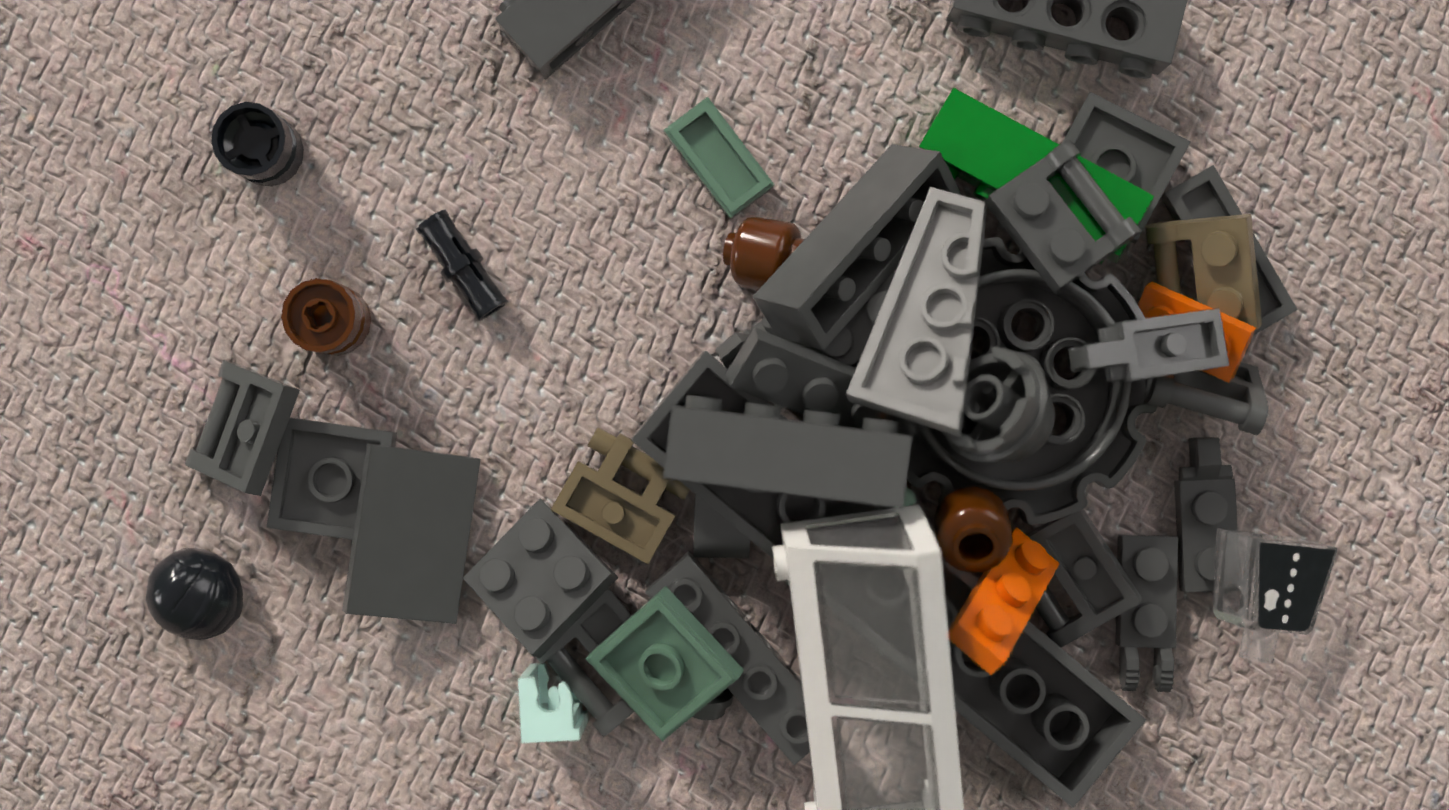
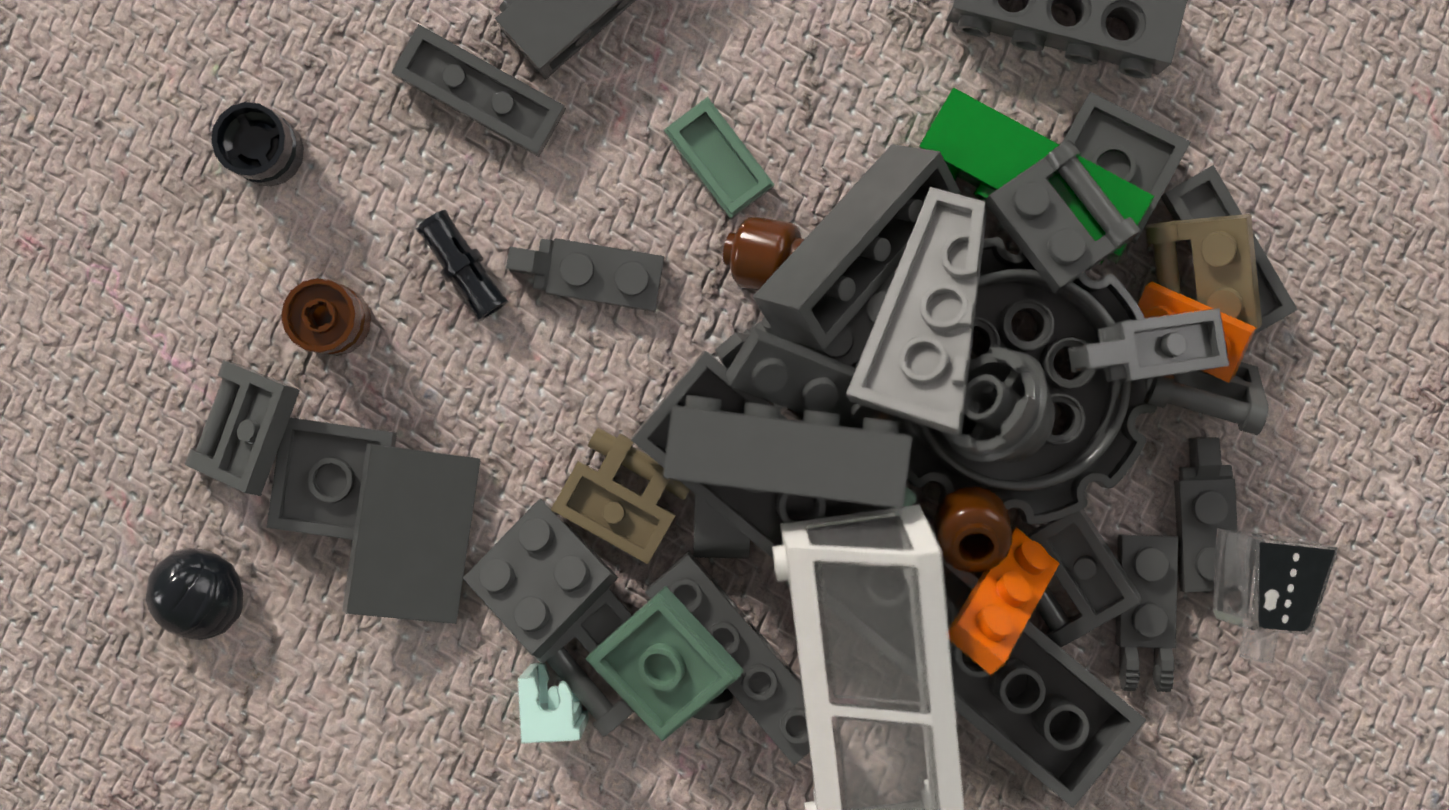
(478, 90): none -> dark grey plate
(591, 272): none -> dark grey hinge

